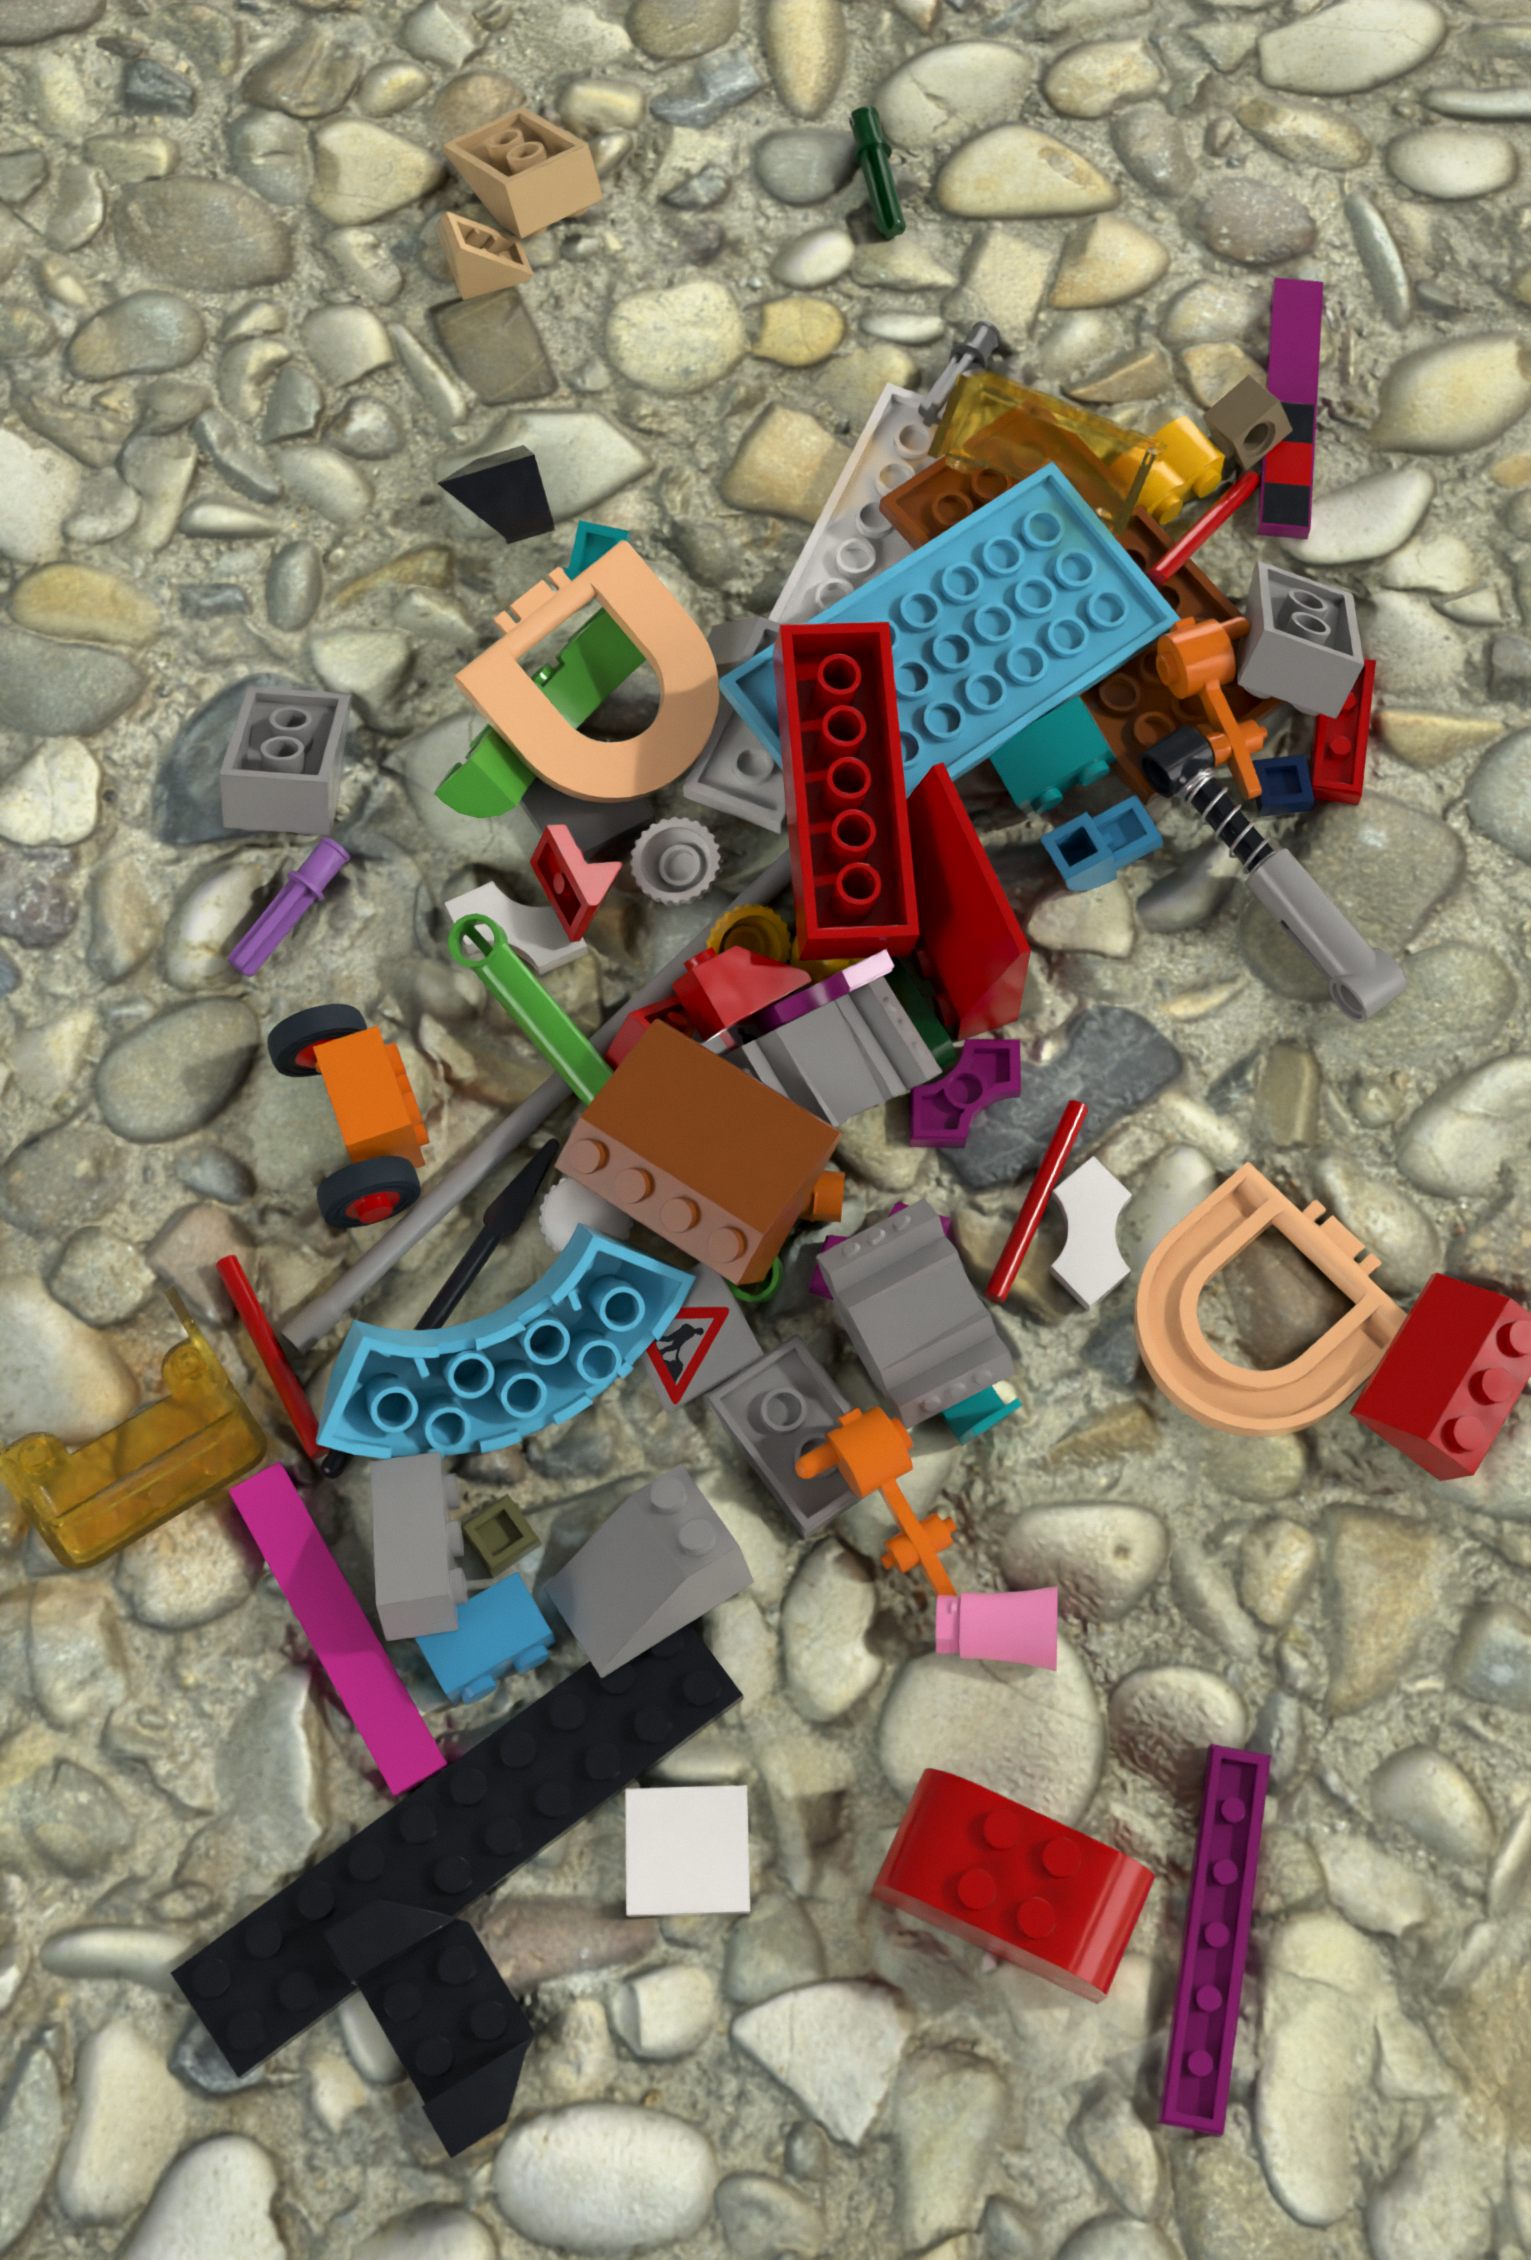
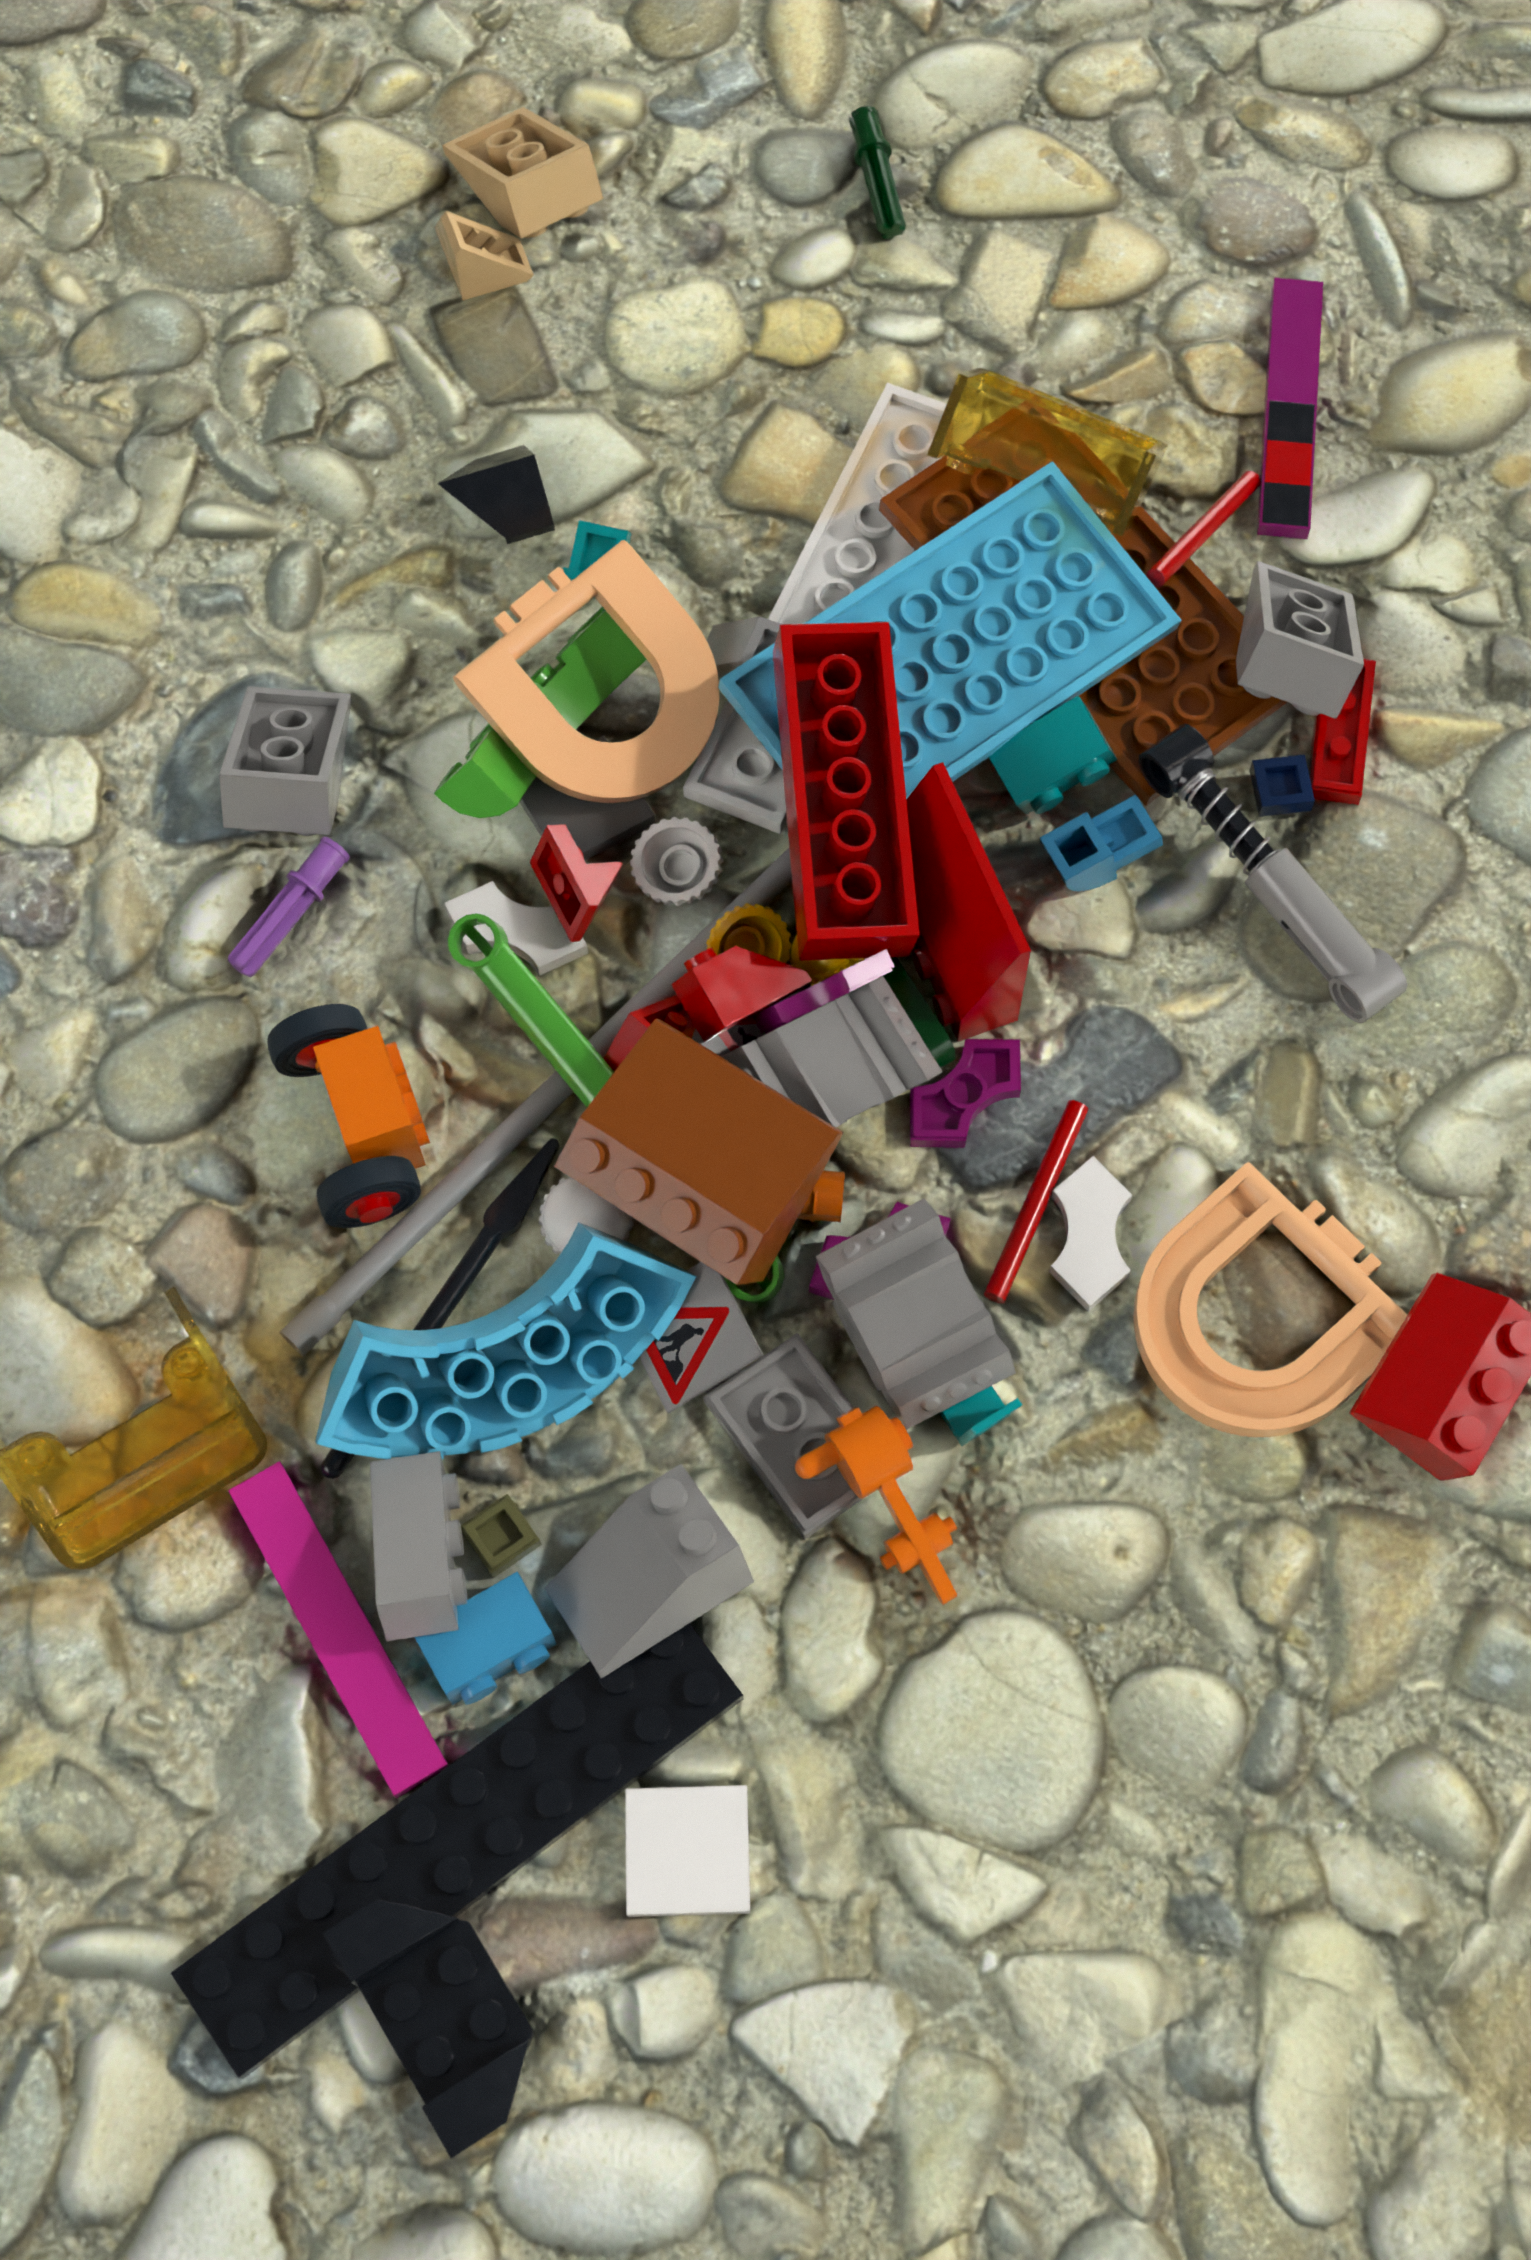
(271, 1354): red bar -> none
(963, 357): dark grey axle -> none
(1000, 1626): bright pink plant -> none
(1014, 1883): red brick -> none
(1187, 470): yellow brick -> none
(1198, 662): orange piece -> none
(1214, 1941): magenta tile -> none
(1247, 423): dark tan brick -> none

